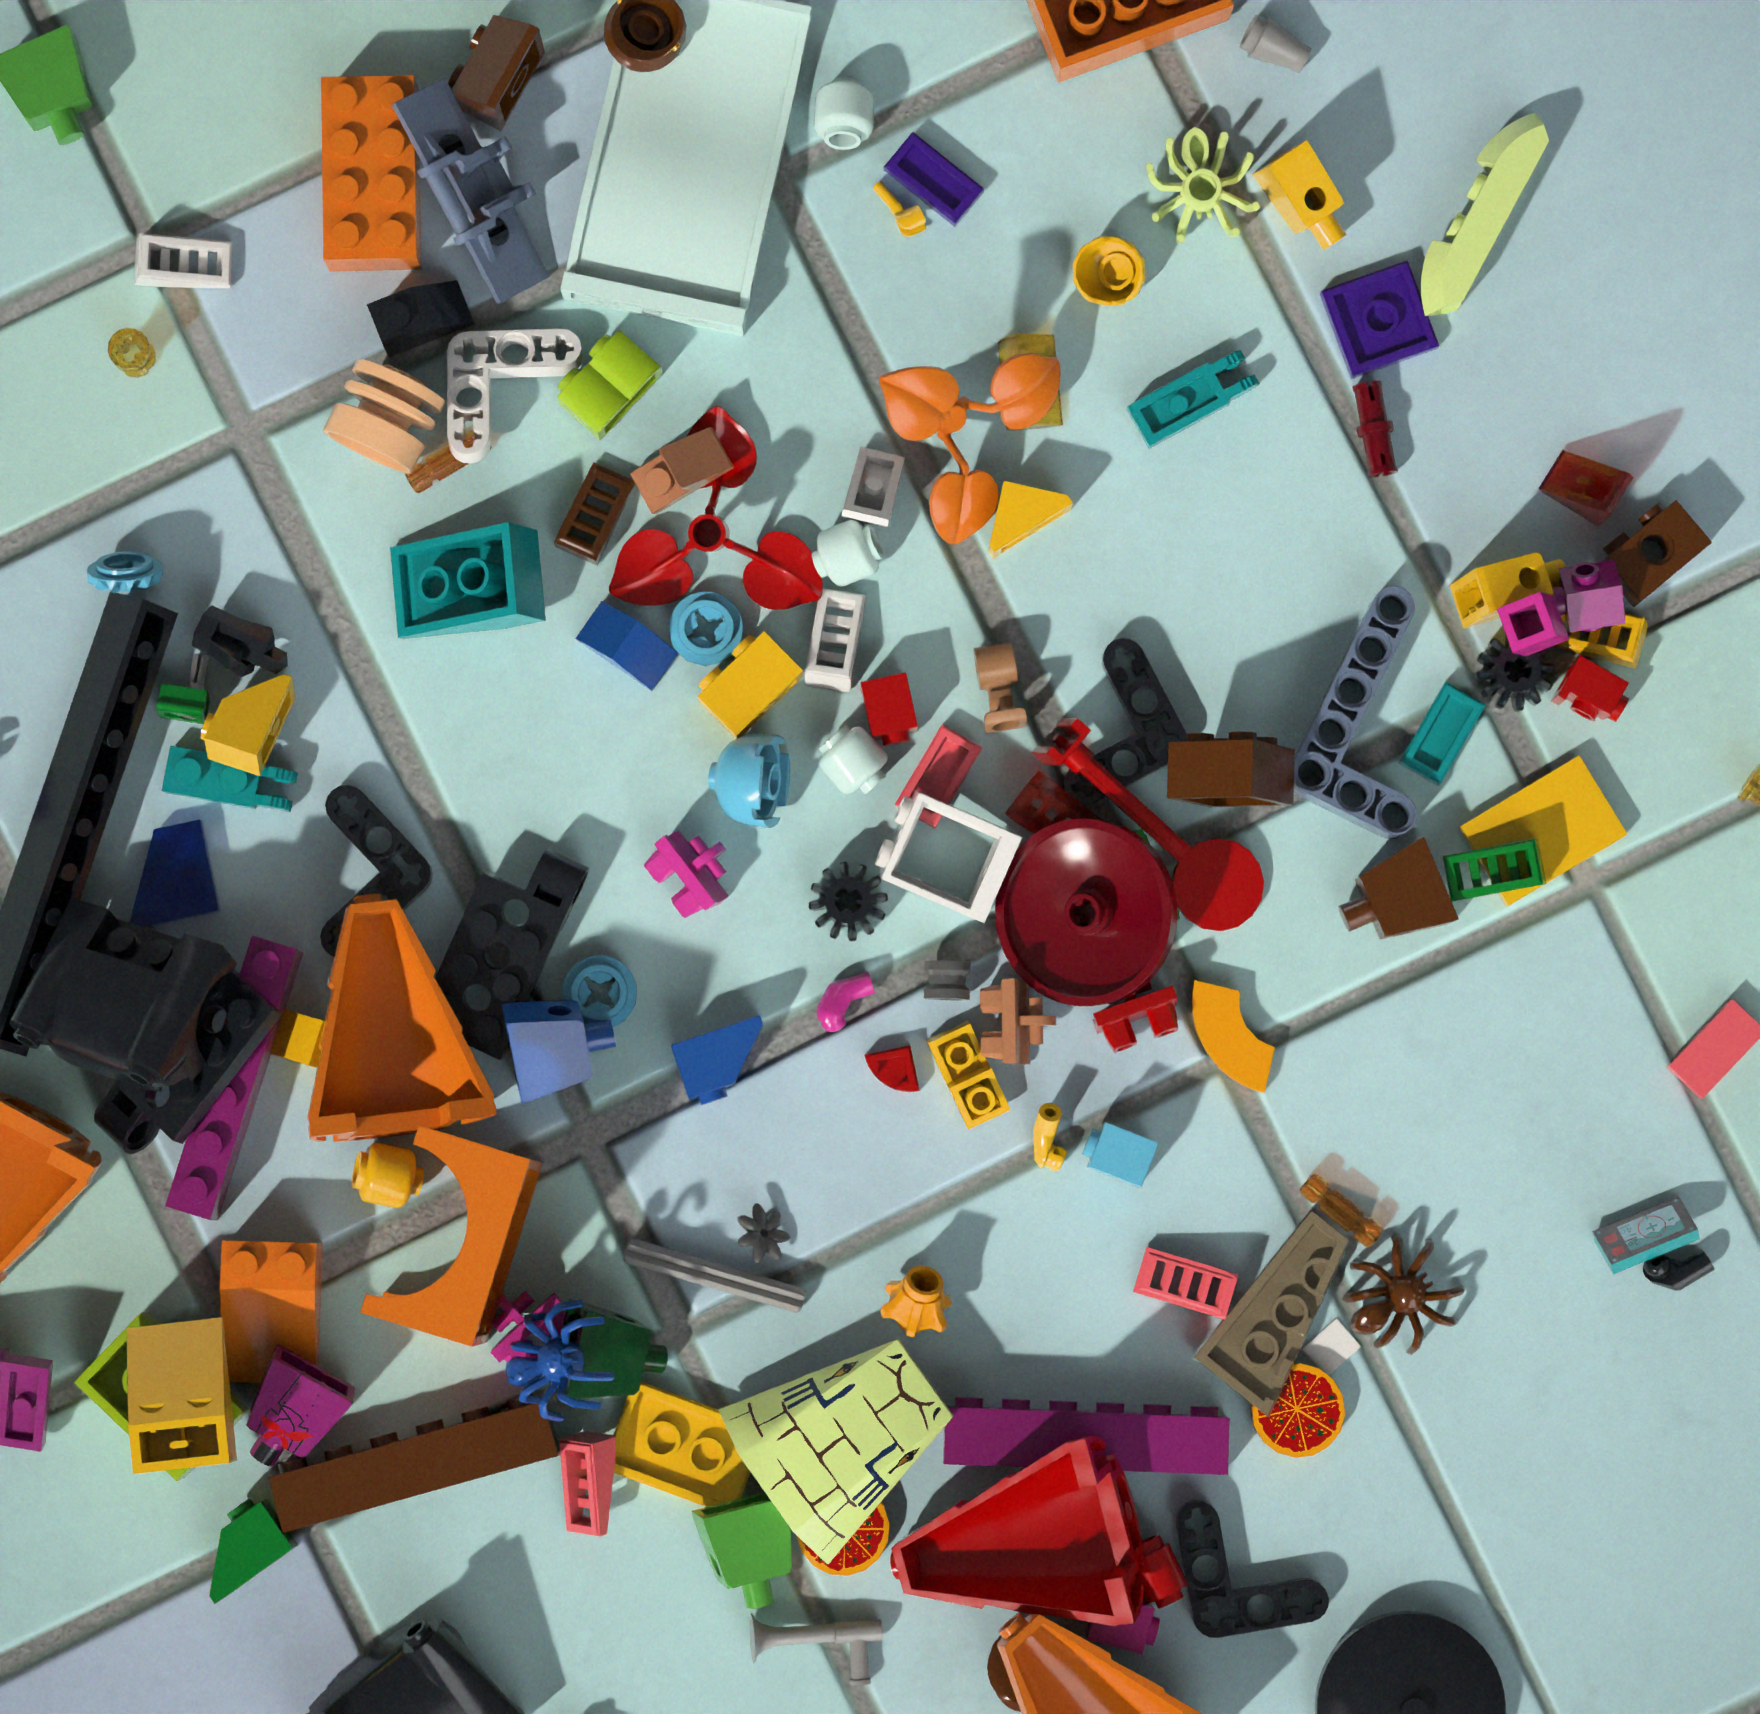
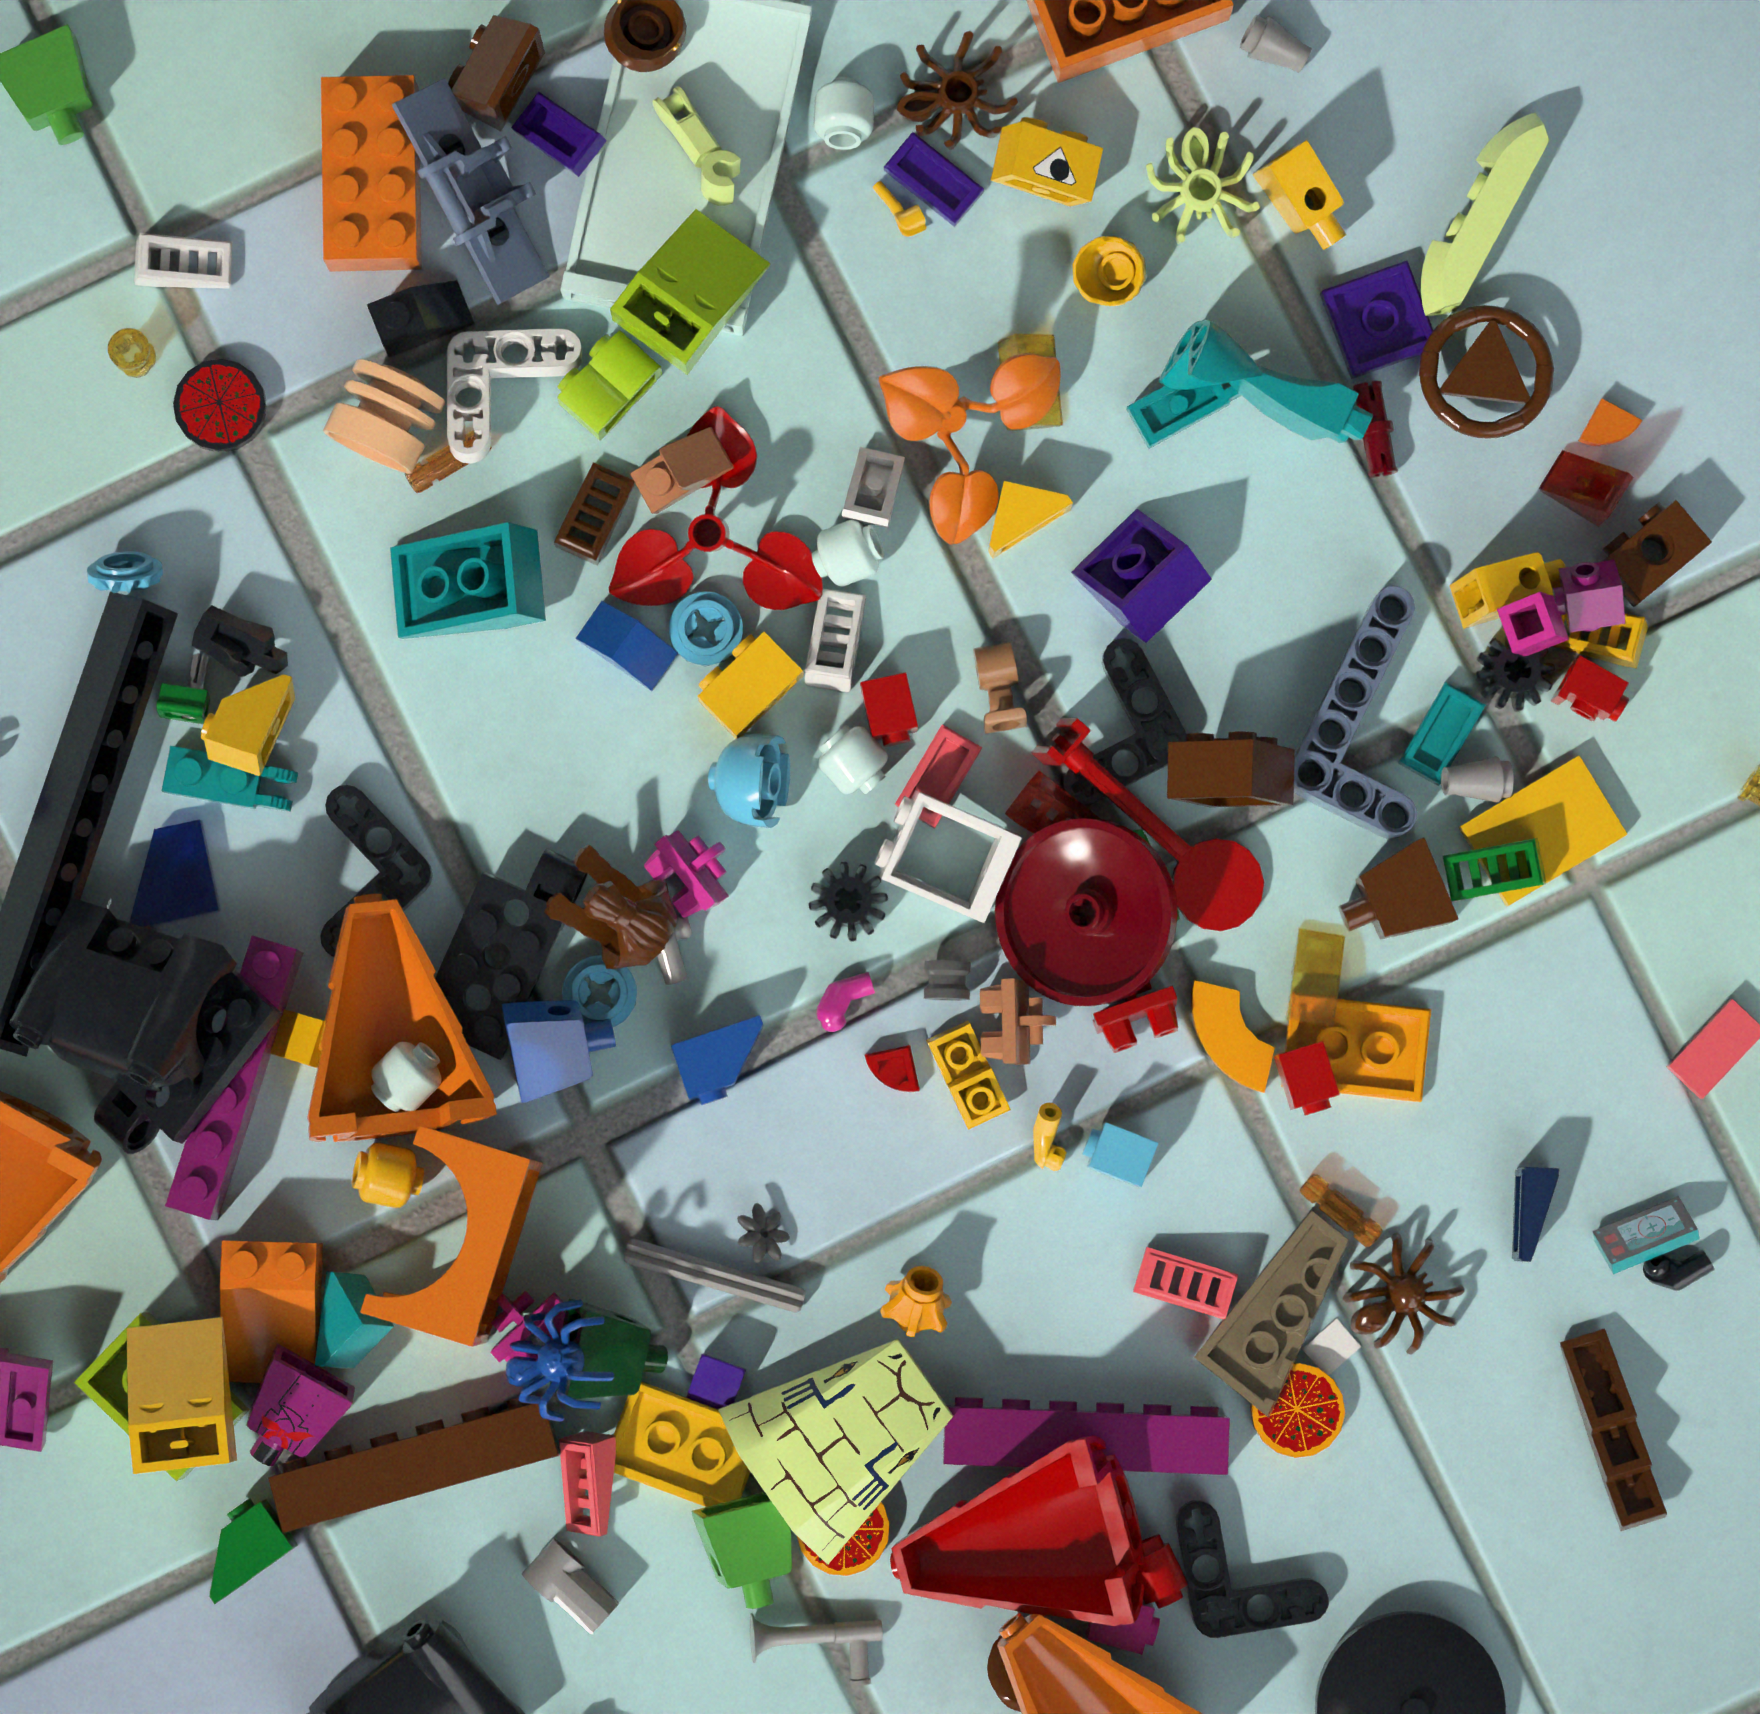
(220, 405): none -> tile
(344, 1331): none -> teal slope
(406, 1076): none -> light aqua head
(558, 134): none -> dark purple tile
(561, 1578): none -> light grey piece
(625, 918): none -> reddish brown piece
(670, 958): none -> light grey arm
(688, 291): none -> lime slope
(715, 1382): none -> dark purple slope
(716, 164): none -> yellowish green piece
(956, 94): none -> reddish brown animal
(1047, 162): none -> yellow brick
(1142, 575): none -> dark purple slope
(1304, 406): none -> teal hips
(1307, 1078): none -> red brick
(1315, 977): none -> clear yellow slope
(1372, 1048): none -> light orange tile
(1481, 780): none -> light grey cone
(1486, 371): none -> reddish brown piece
(1531, 1203): none -> dark blue slope
(1608, 425): none -> orange tile
(1613, 1429): none -> reddish brown slope

